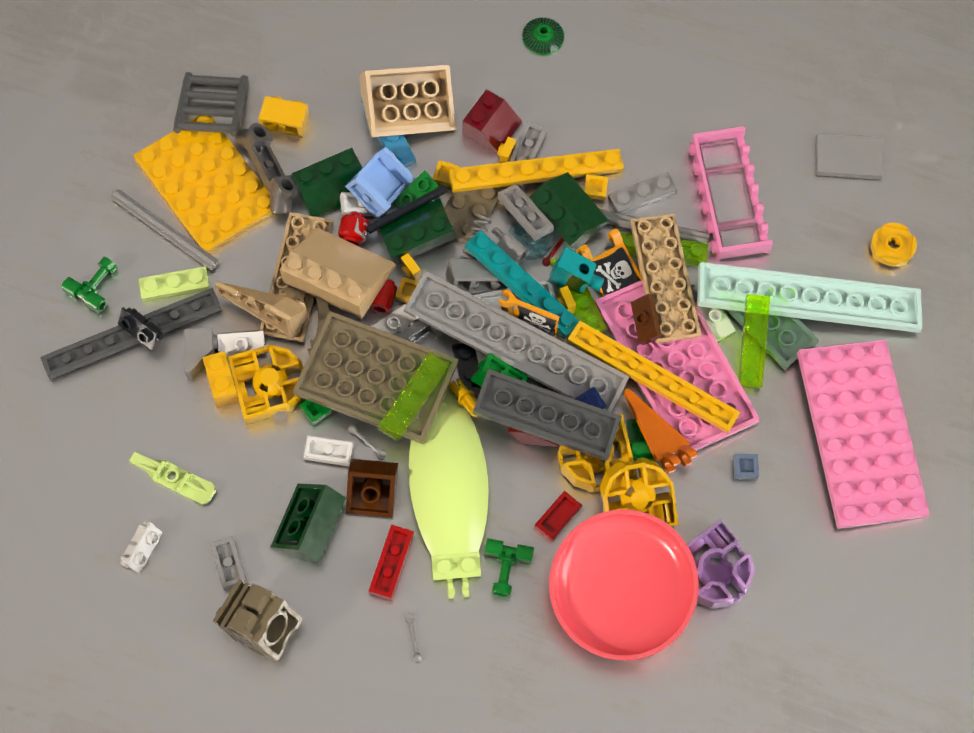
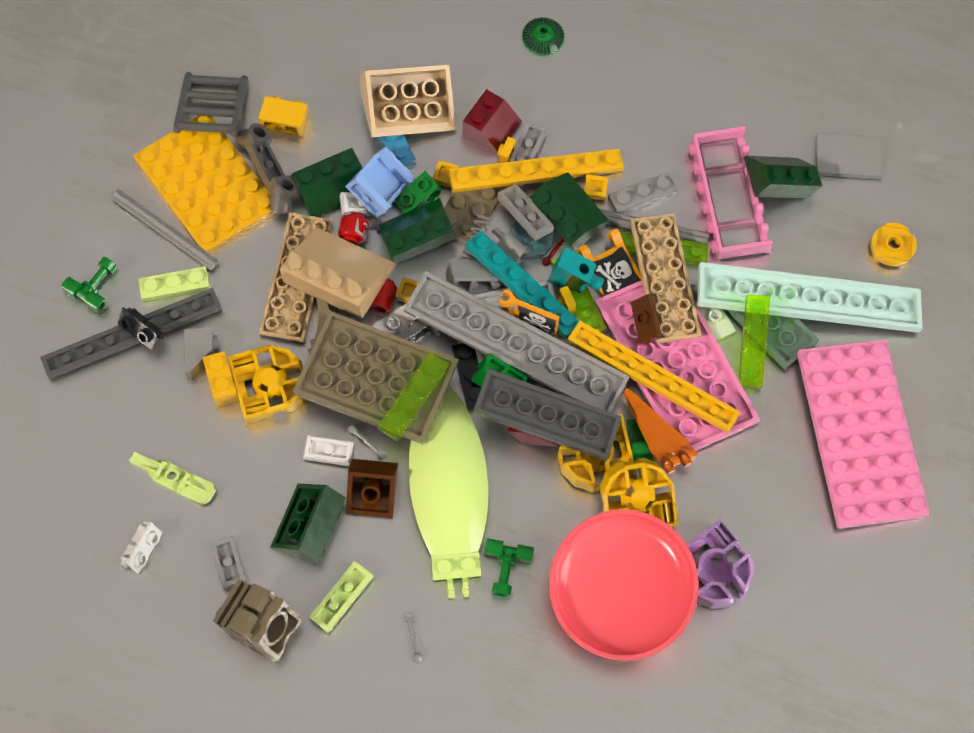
(240, 341): white plate -> none
(271, 308): tan wedge -> none
(314, 411): green plate -> none
(341, 597): none -> yellowish green plate
(391, 562): red plate -> none
(406, 209): black bar -> none
(410, 268): yellow plate -> none
(465, 397): yellow axle -> none
(558, 516): red tile -> none
(592, 398): clear blue plate -> none
(746, 466): sand blue plate -> none
(782, 177): none -> dark green slope

